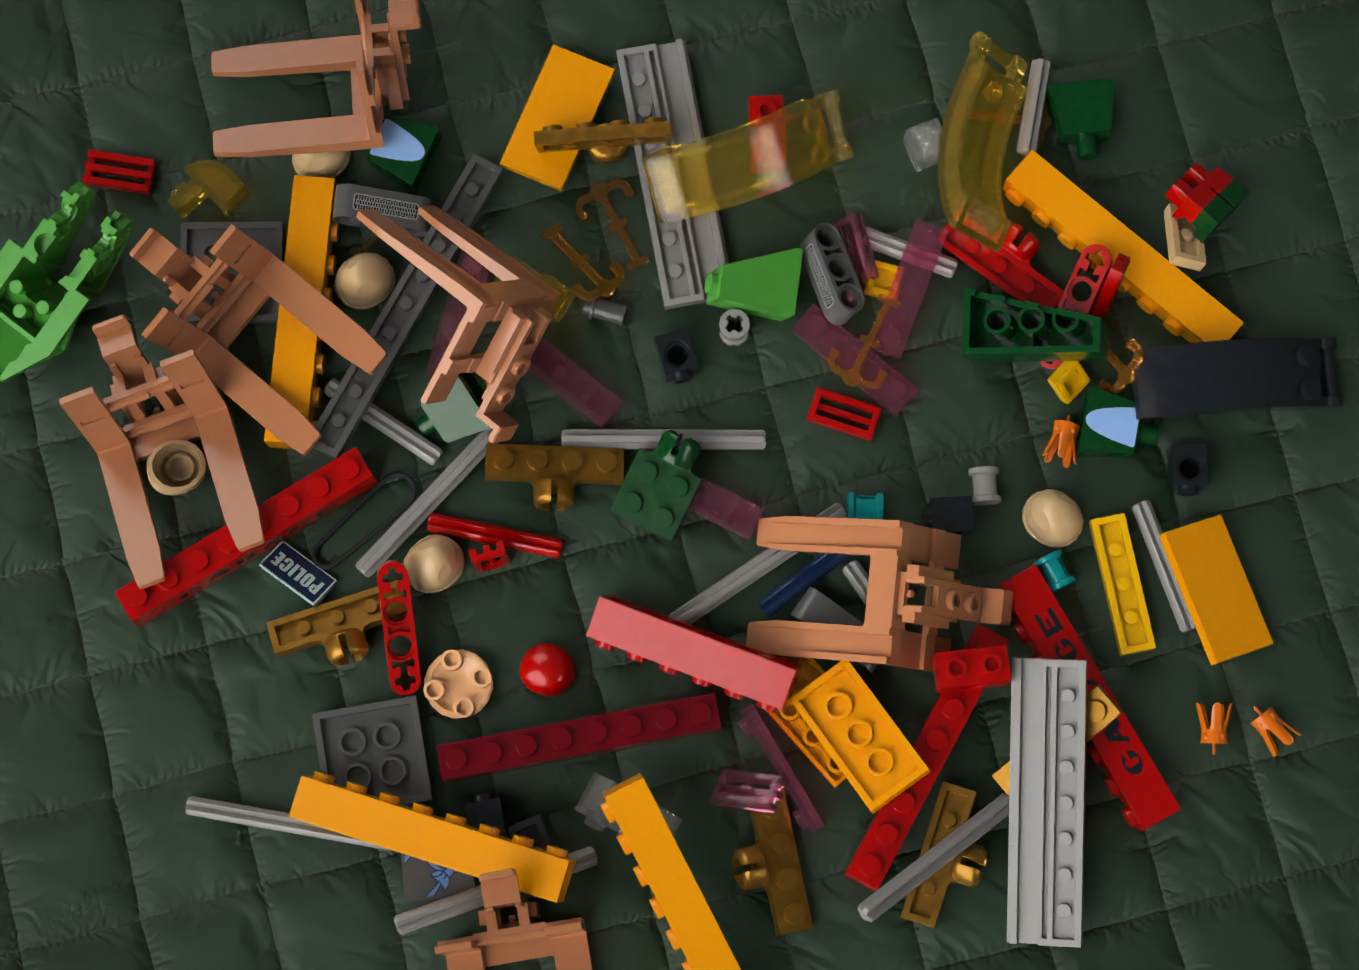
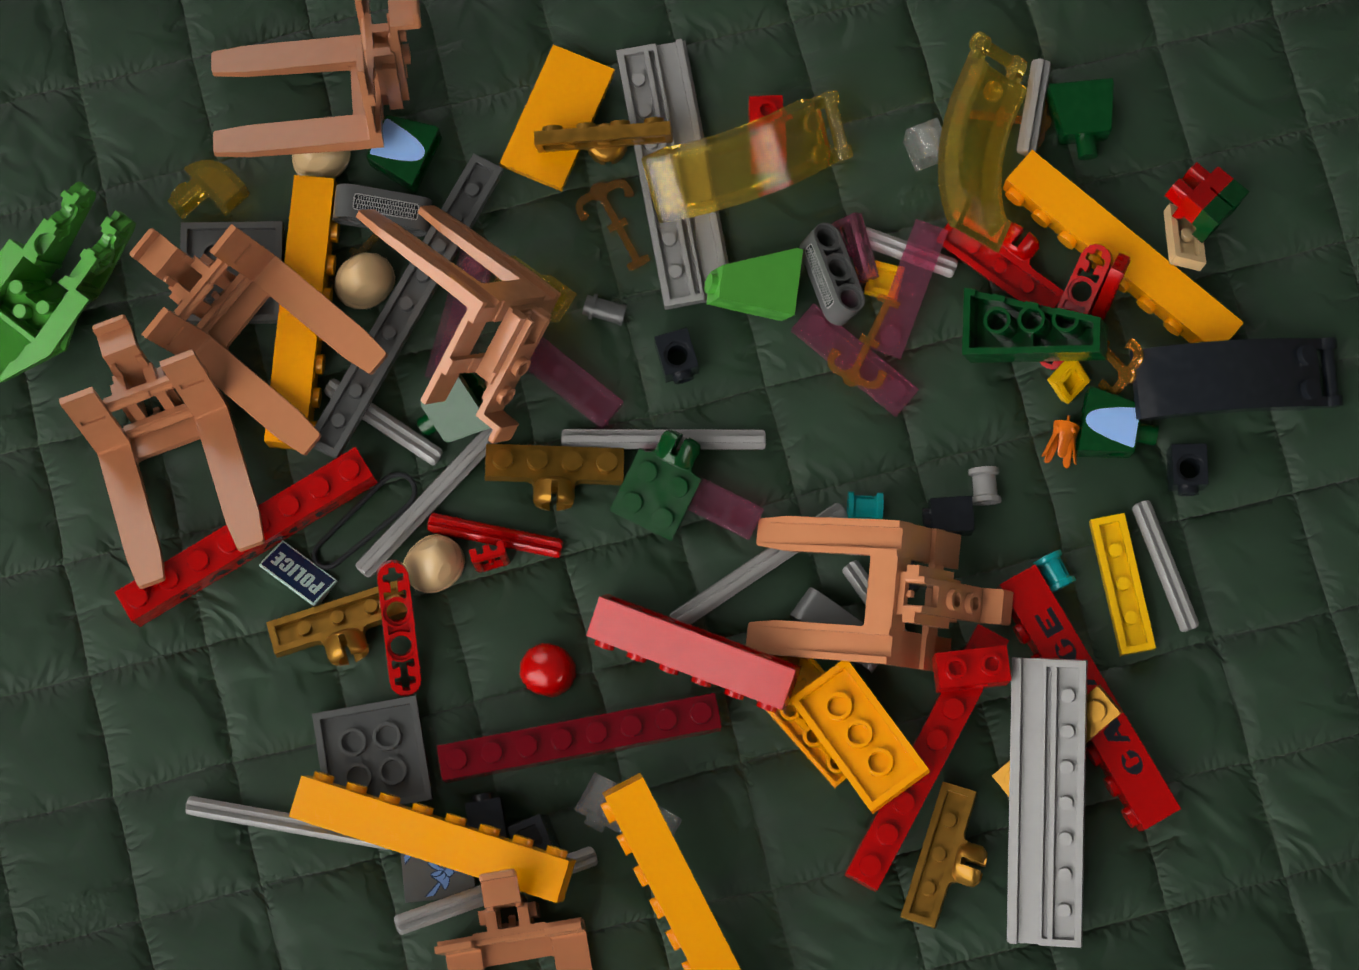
(91, 167): red tile -> none
(176, 467): tan hat -> none
(458, 684): light nougat dish -> none
(604, 286): clear orange piece -> none
(734, 317): light grey bush -> none
(769, 797): clear pink tile -> none
(776, 869): pearl gold plate -> none
(799, 582): dark blue axle -> none
(805, 813): clear pink plate -> none
(839, 426): red tile -> none
(934, 859): light grey axle -> none
(1052, 518): tan hat -> none
(1216, 589): light orange tile -> none
(1216, 732): orange piece -> none
(1271, 721): orange piece -> none

